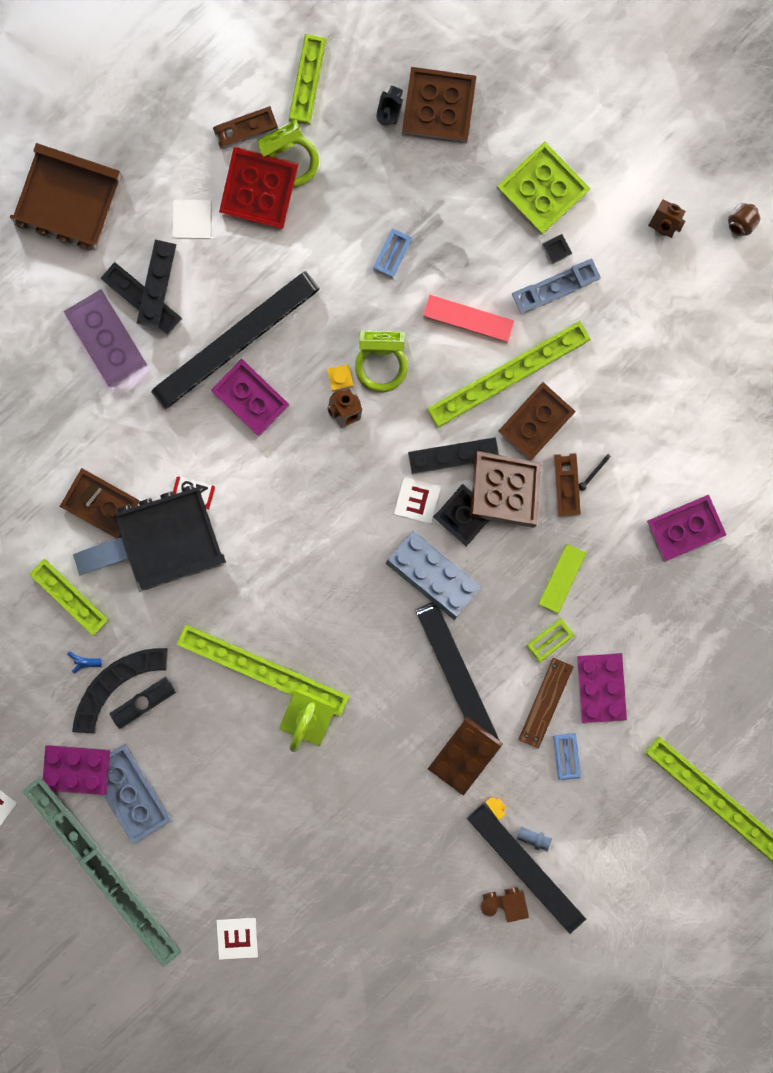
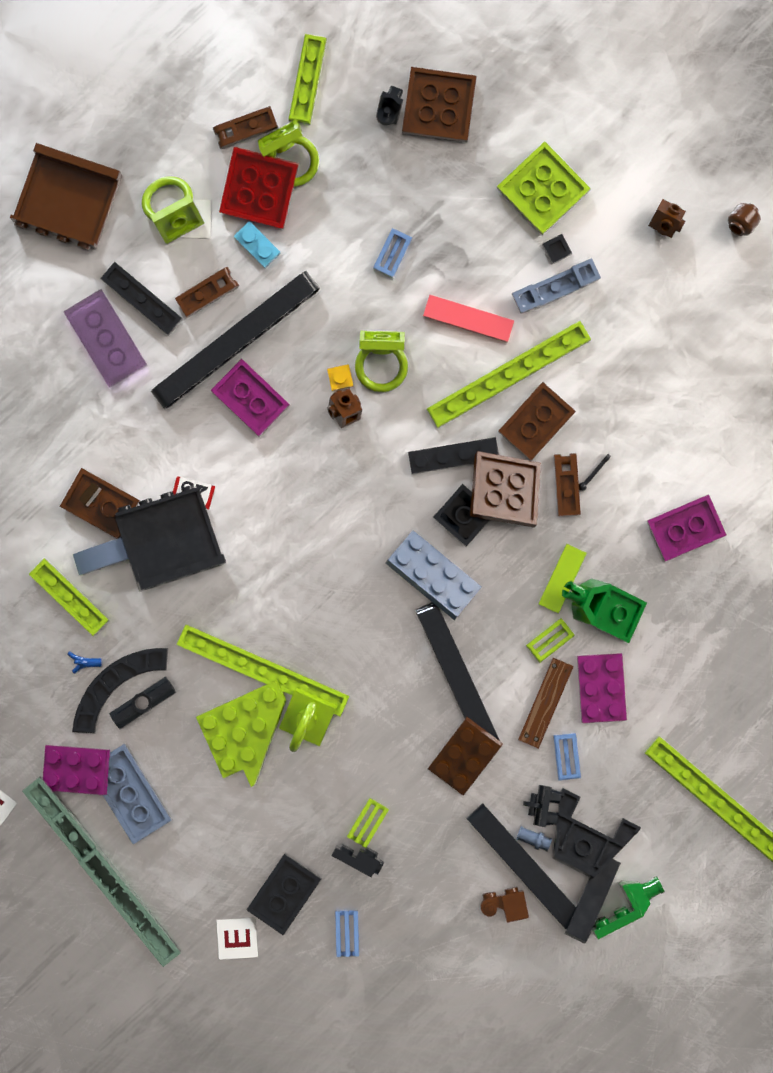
(156, 283): black plate -> none
(176, 218): none -> lime tile
(206, 292): none -> reddish brown plate
(243, 730): none -> lime wing
(257, 244): none -> medium azure plate
(283, 894): none -> black plate
(347, 952): none -> medium blue tile
(365, 861): none -> black plate
(377, 806): none -> lime tile
(417, 500): white sticker -> none
(496, 806): yellow plate -> none
(539, 806): none -> black hips
(583, 846): none -> black wing
(591, 902): none -> black tile
(605, 607): none -> green plate
(638, 899): none -> green plate

